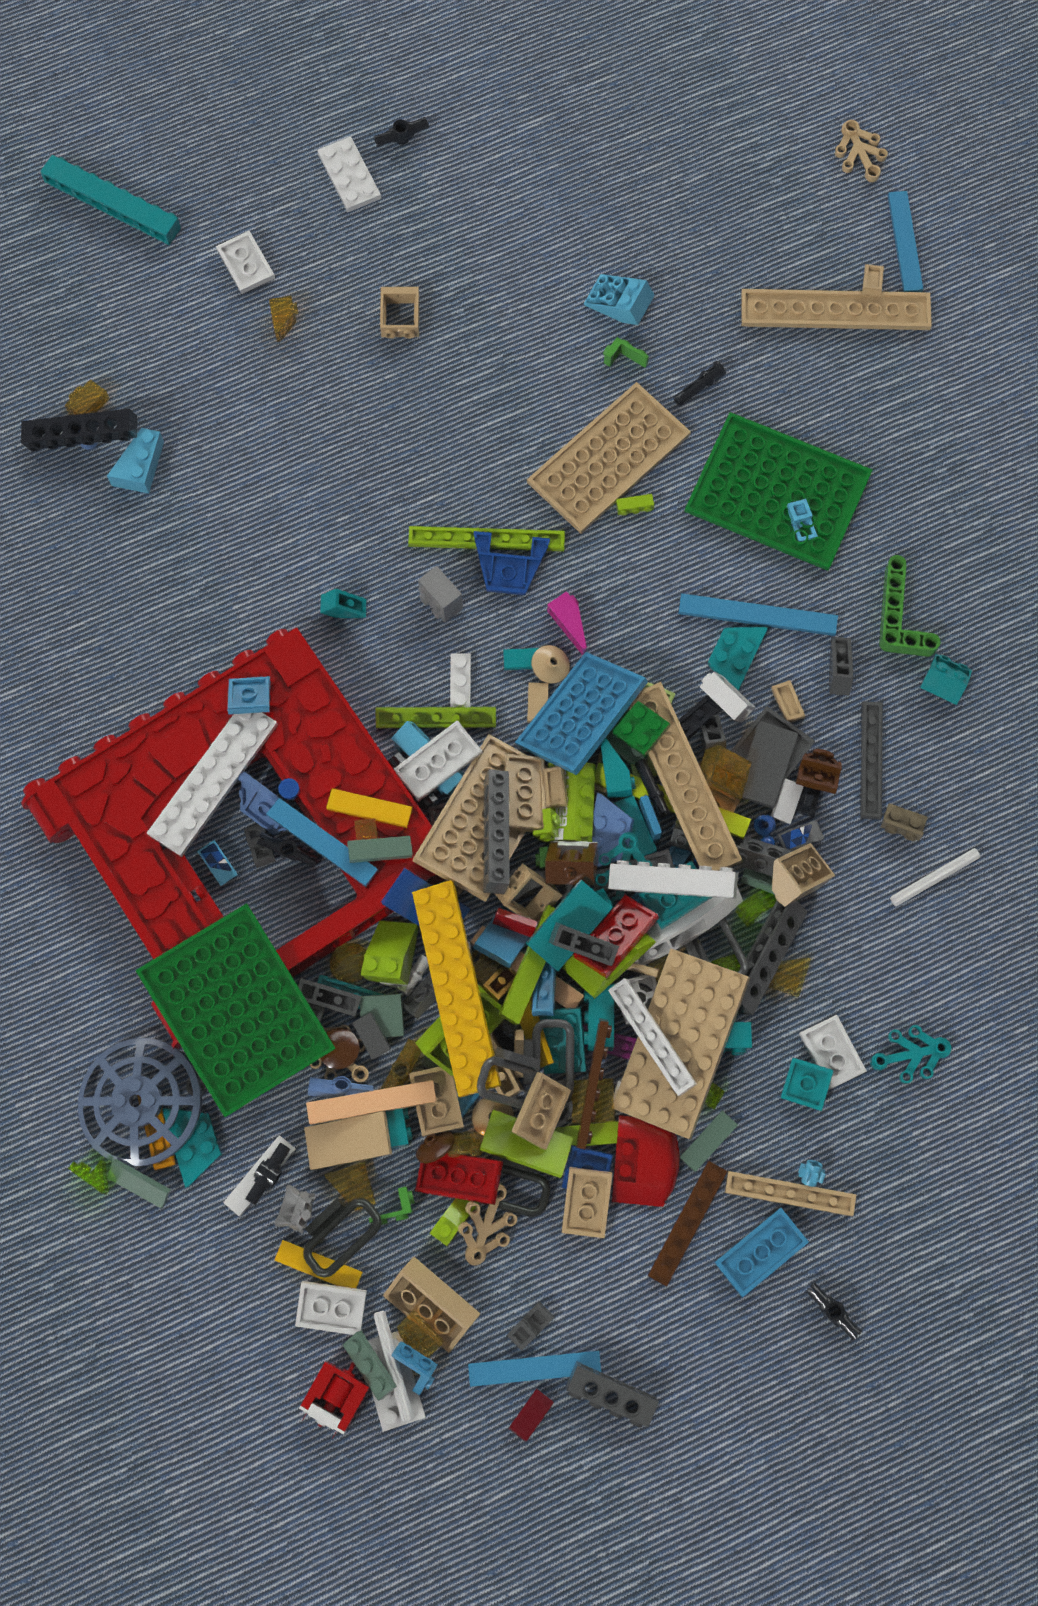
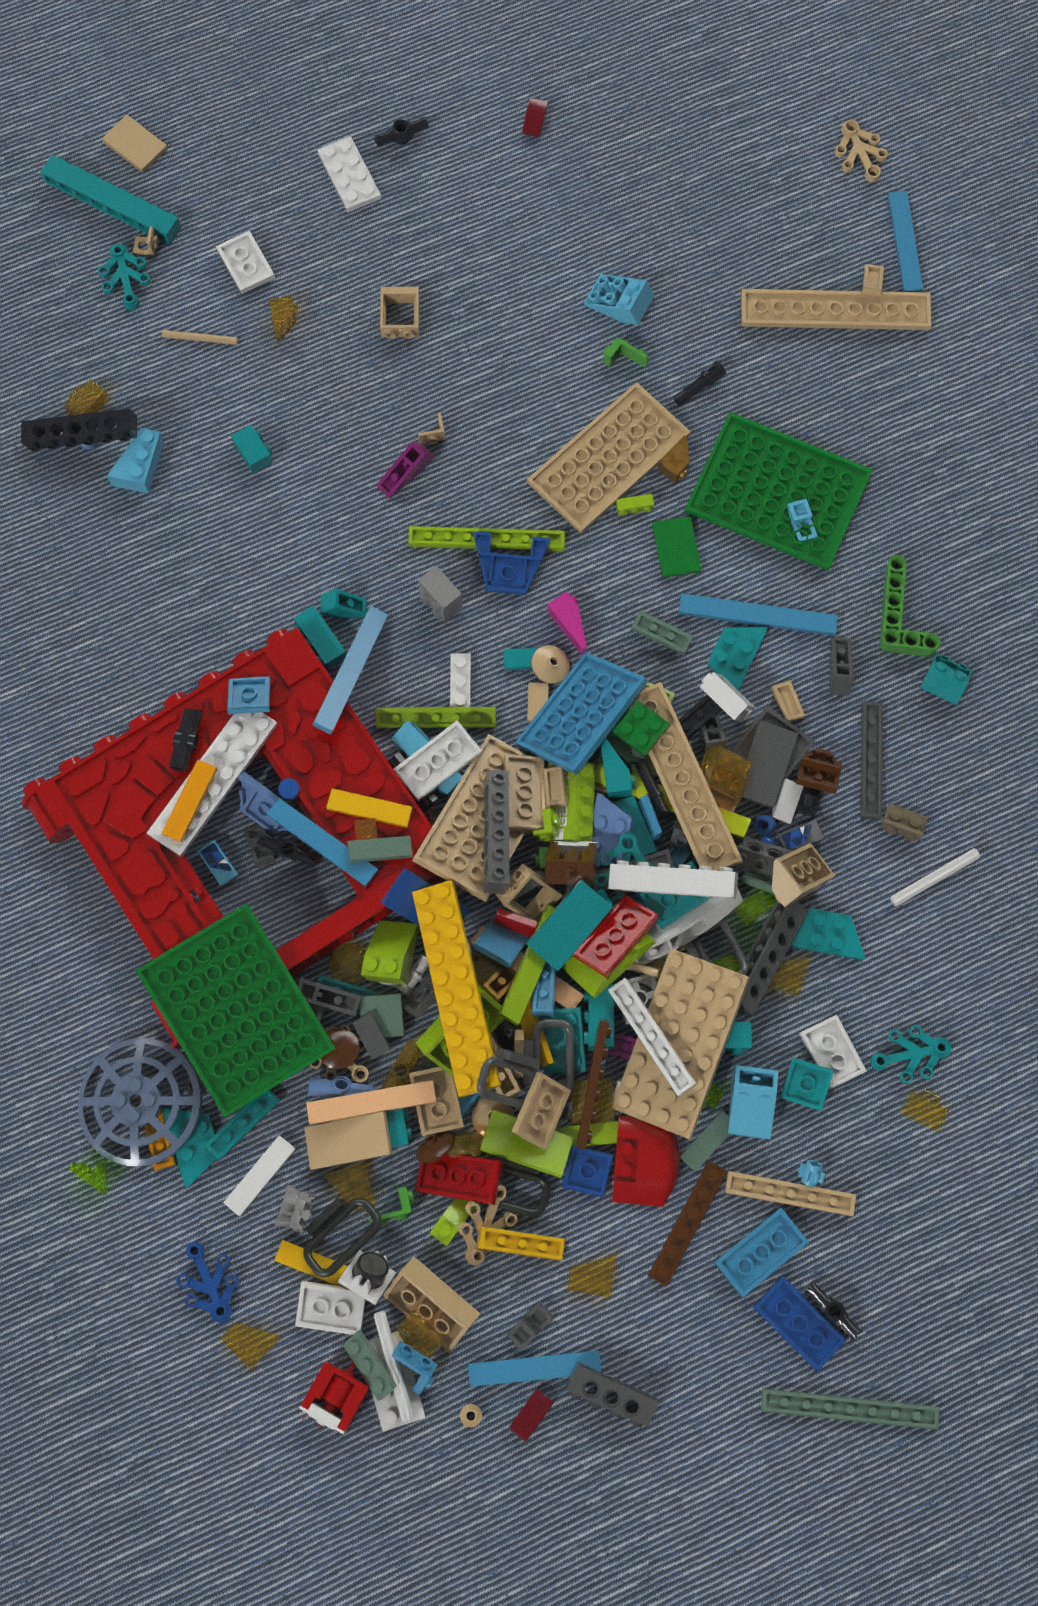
(123, 273): none -> teal plant
(134, 143): none -> tan tile
(138, 1183): sand green tile -> none
(152, 241): none -> tan bracket
(185, 740): none -> black piece
(189, 801): none -> light orange tile
(199, 337): none -> tan bar
(210, 1285): none -> blue plant
(241, 1124): none -> teal tile
(249, 1343): none -> clear yellow wing
(252, 448): none -> teal brick
(267, 1174): black pin -> none
(320, 637): none -> teal brick
(350, 670): none -> dark azure tile
(369, 1277): none -> piece
(405, 468): none -> magenta slope
(433, 437): none -> tan bracket
(478, 1415): none -> tan plate
(521, 1243): none -> yellow tile
(535, 117): none -> dark red slope
(583, 944): dark grey slope -> none
(586, 1202): tan plate -> none
(593, 1277): none -> clear yellow wing
(662, 632): none -> sand green plate
(676, 461): none -> pearl gold slope
(676, 547): none -> green tile
(752, 1102): none -> medium azure slope
(799, 1323): none -> blue tile
(829, 934): none -> teal wing
(850, 1409): none -> sand green tile
(924, 1110): none -> clear yellow piece

